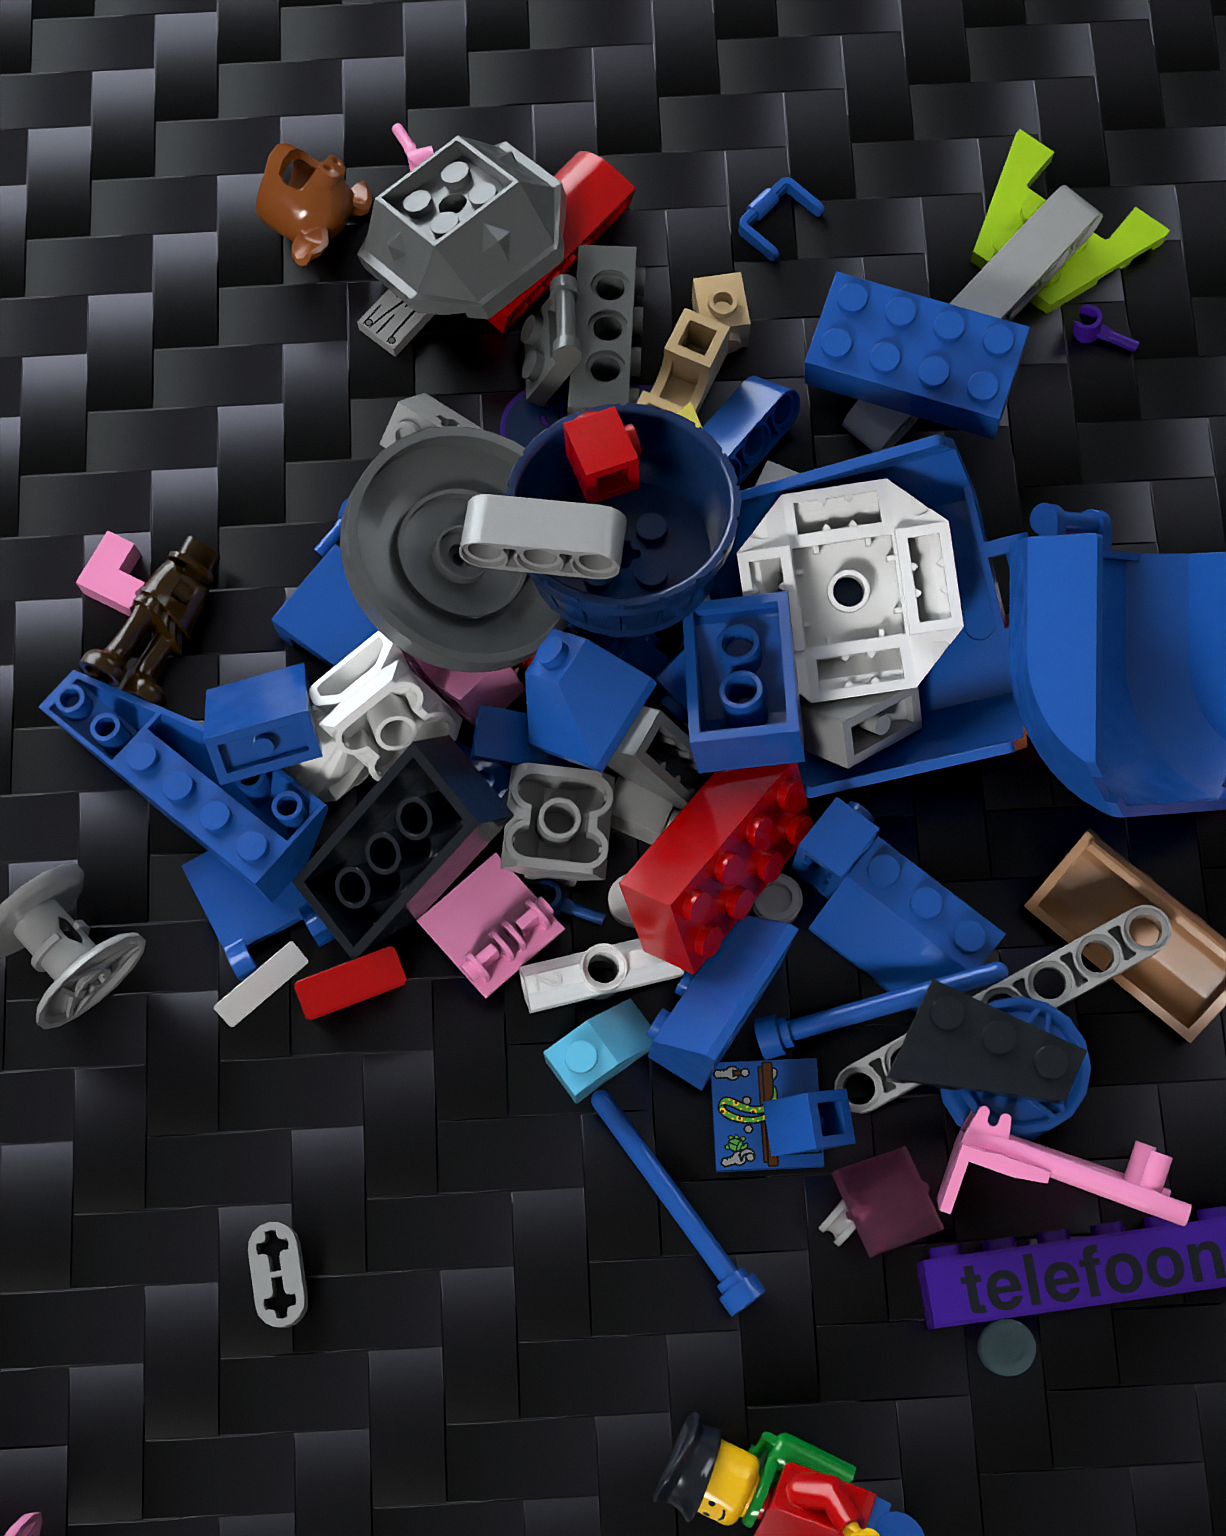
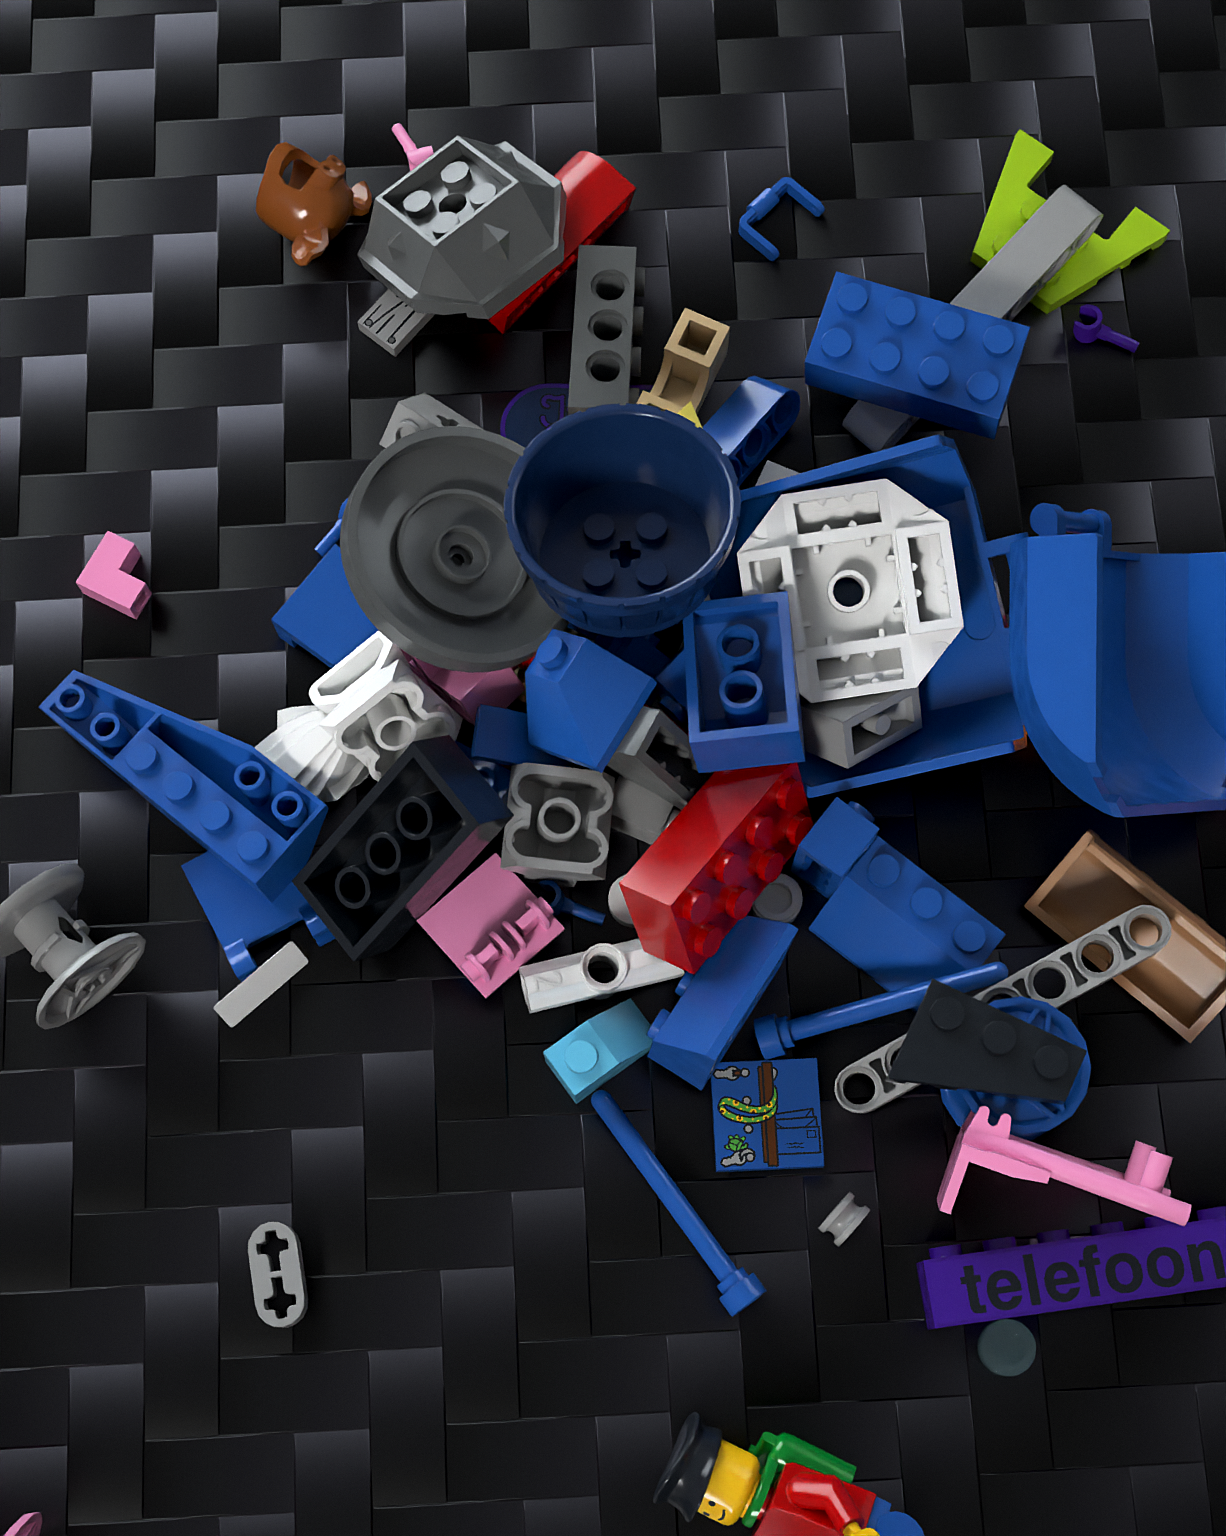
(166, 606): dark brown piece -> none
(260, 724): blue panel -> none
(350, 982): red slope -> none
(543, 536): light grey beam -> none
(551, 341): dark grey plate -> none
(603, 454): red brick -> none
(724, 301): tan brick -> none
(809, 1122): blue brick -> none
(887, 1201): clear pink piece -> none

